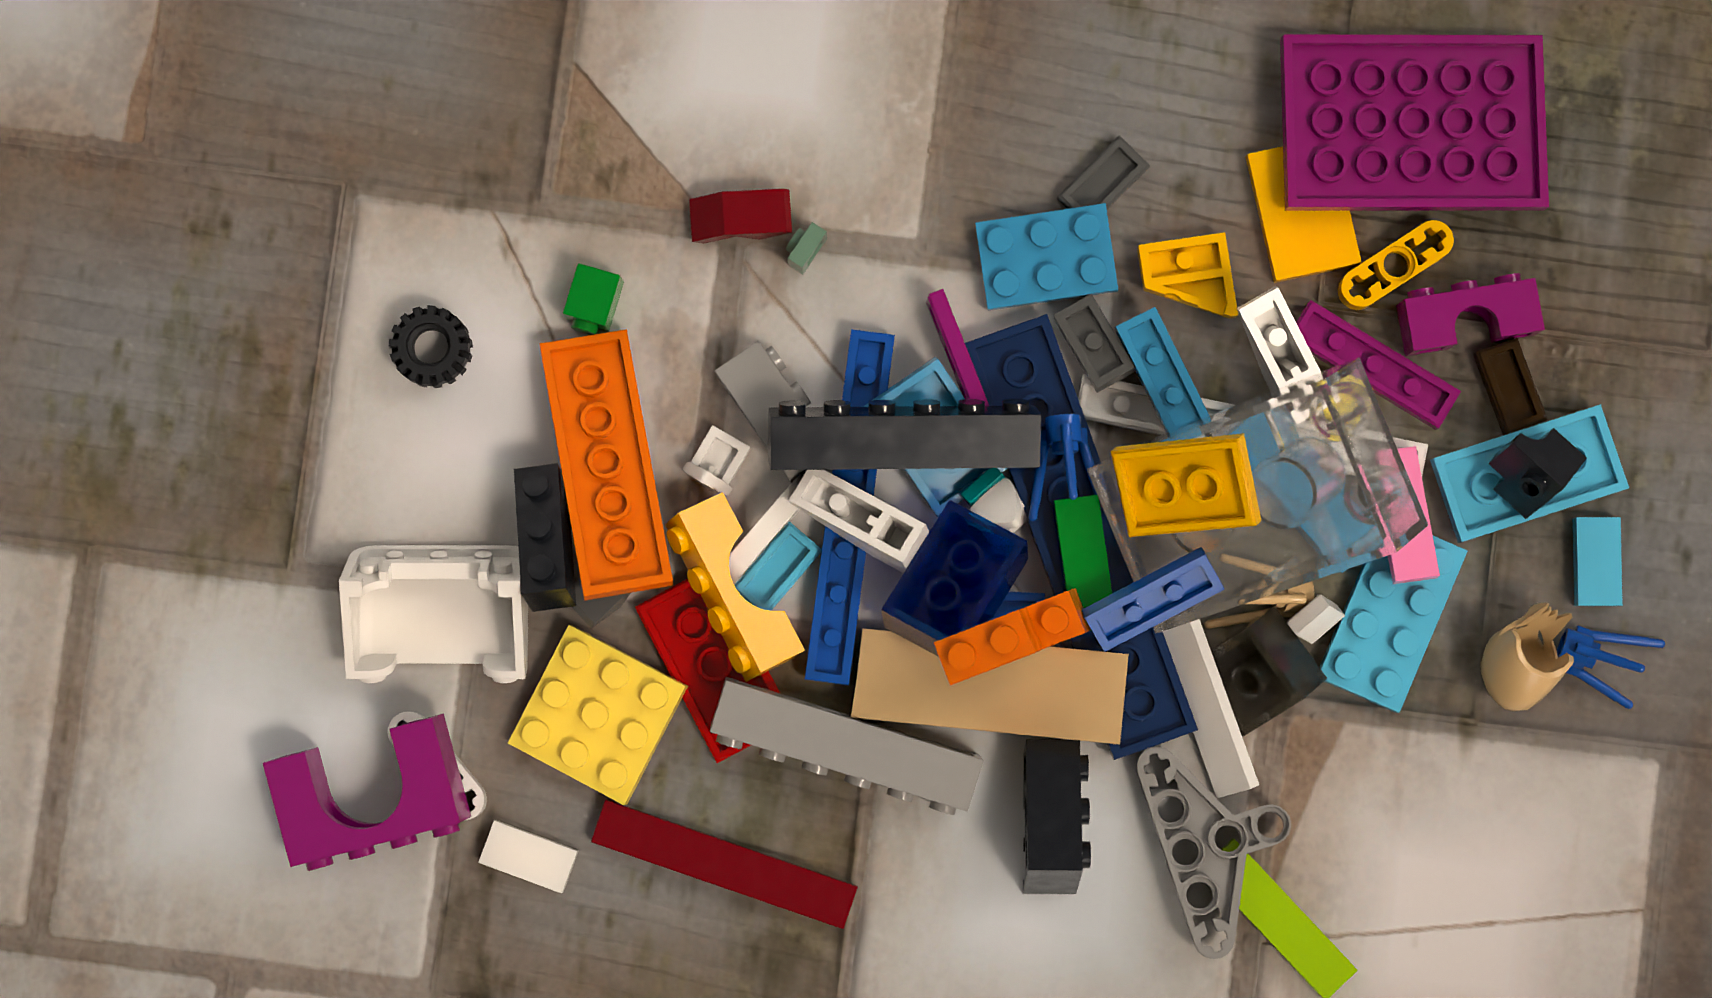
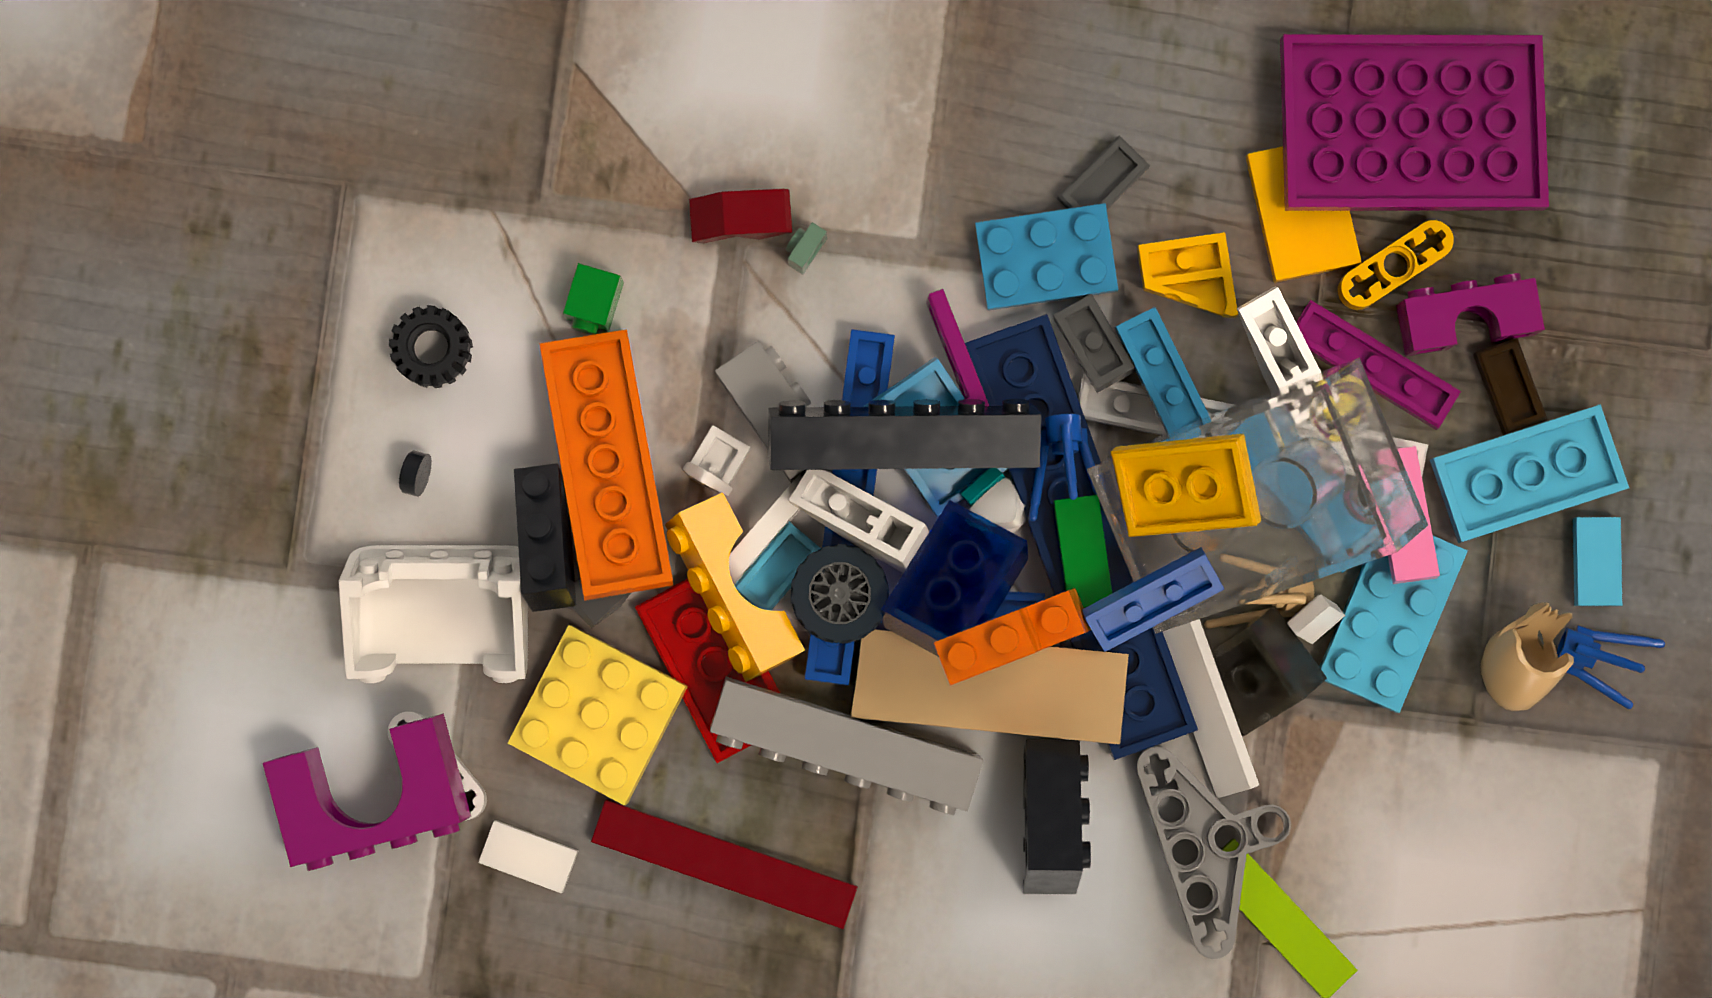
(415, 473): none -> black tile
(839, 593): none -> black wheel
(1535, 470): black brick -> none

